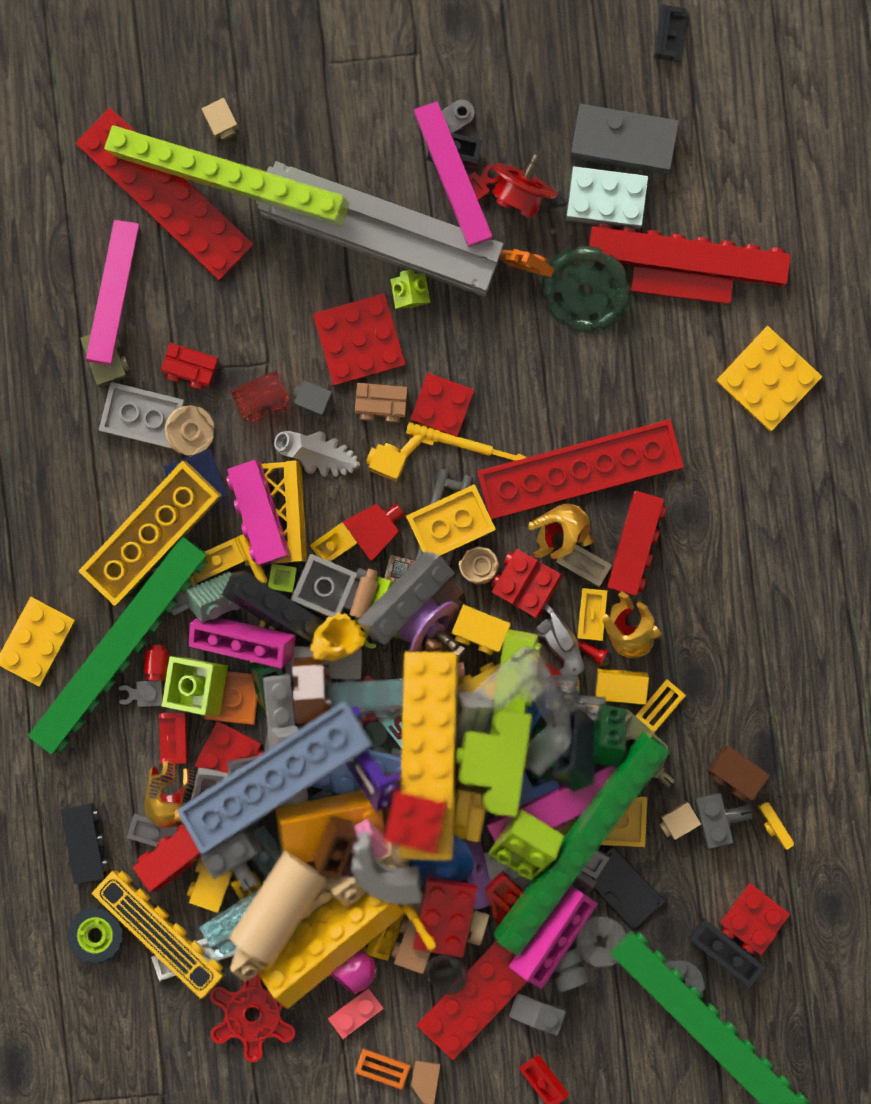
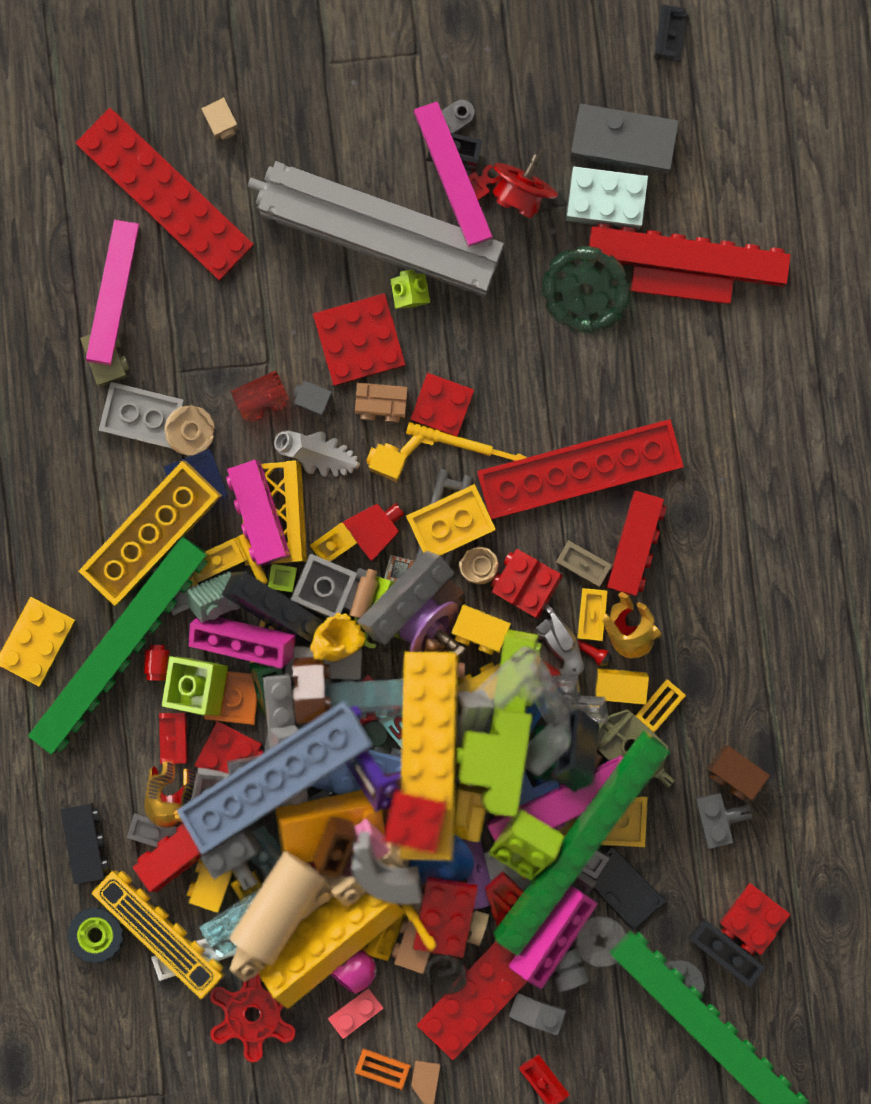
(147, 693): flat silver plate -> none
(189, 366): red brick -> none
(227, 176): lime brick -> none
(527, 262): orange wing -> none
(566, 519): pearl gold piece -> none
(609, 735): dark green brick -> none
(679, 821): tan brick -> none
(769, 378): yellow plate -> none
(774, 825): yellow plate -> none

